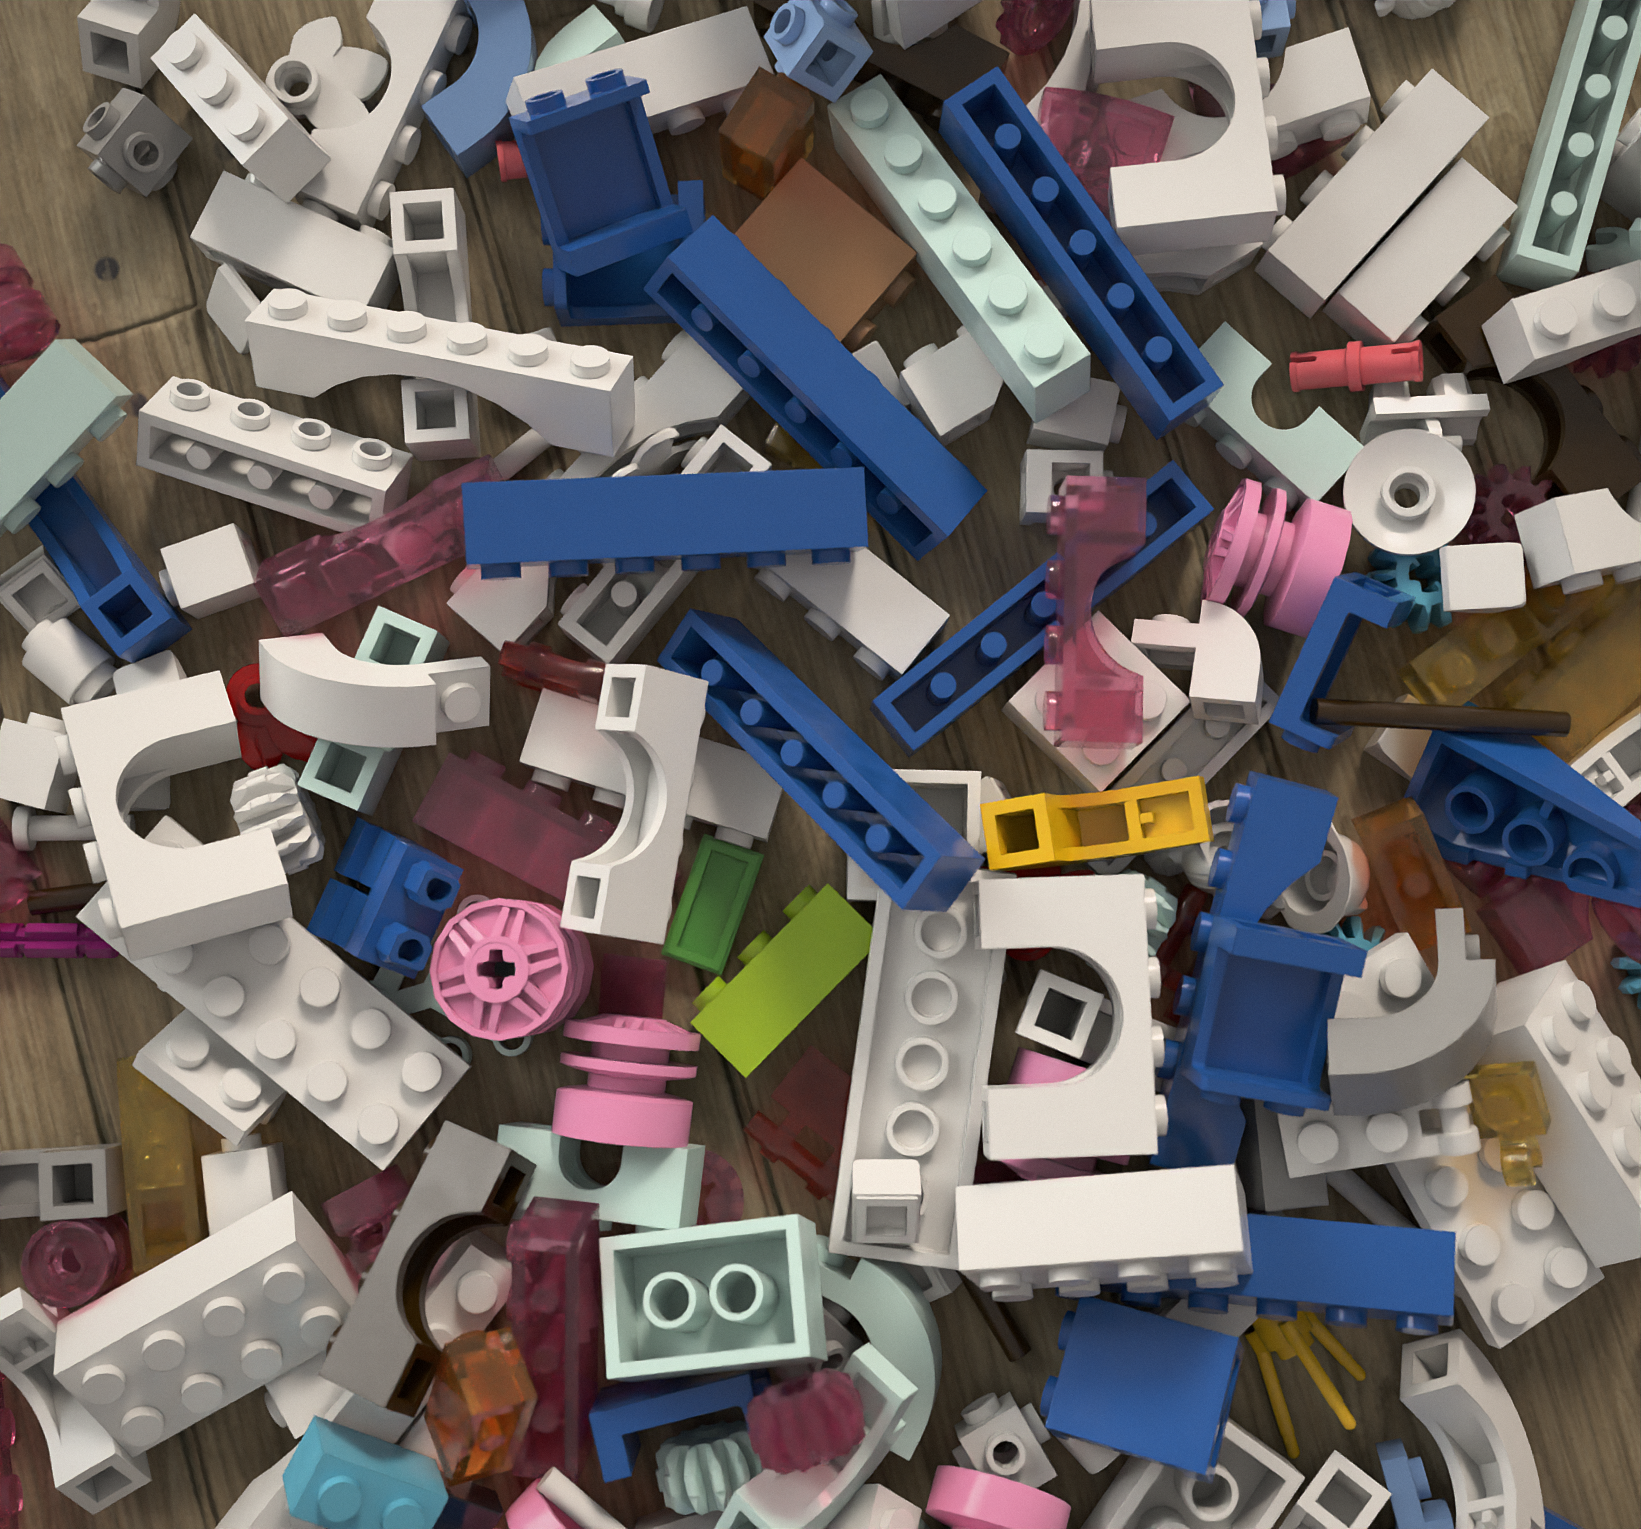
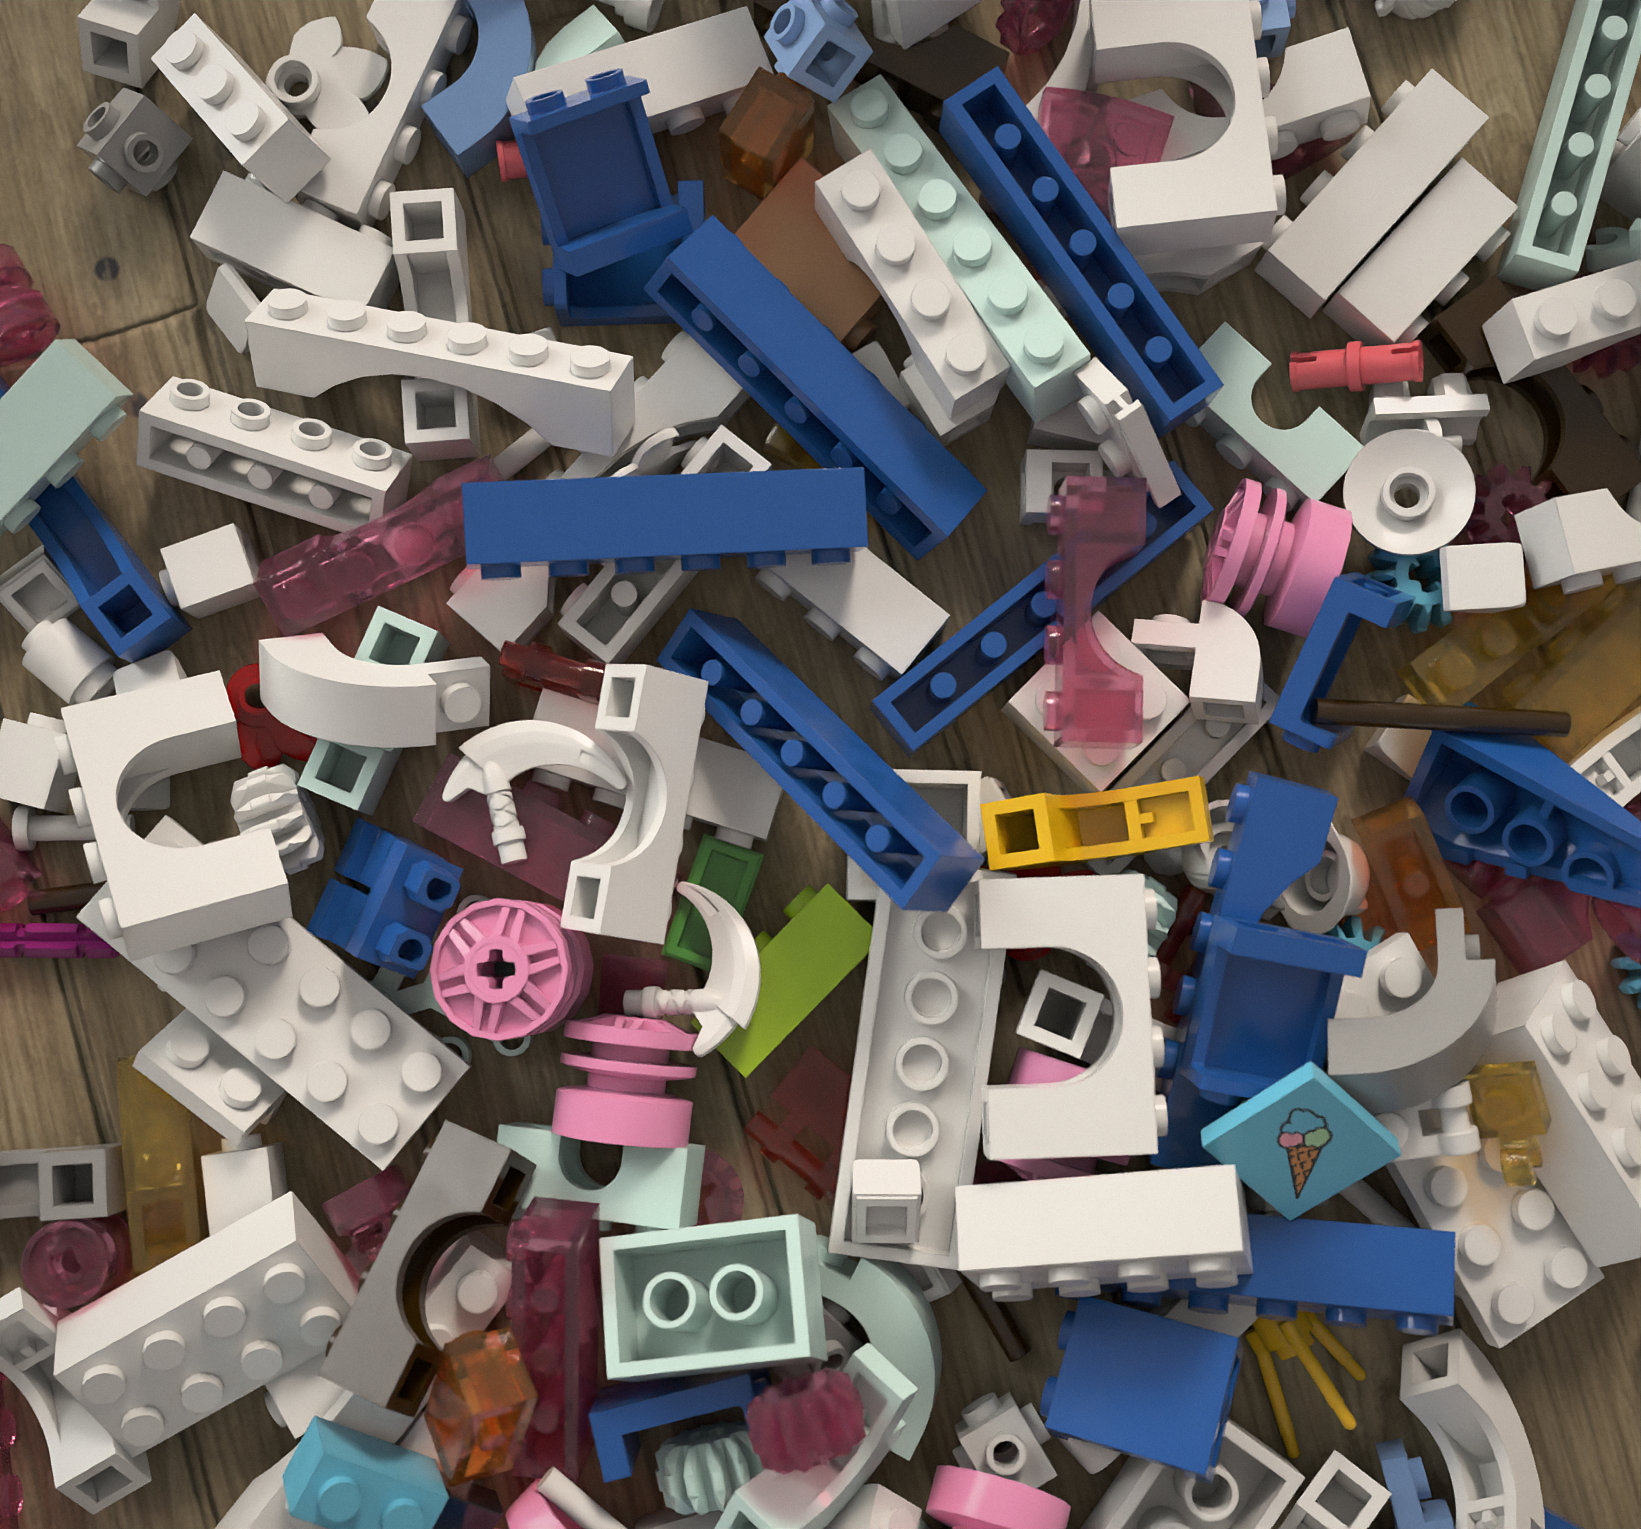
(511, 749): none -> white piece
(732, 983): none -> white piece
(933, 312): none -> white arch
(1127, 431): none -> white plate
(1300, 1141): none -> medium azure tile

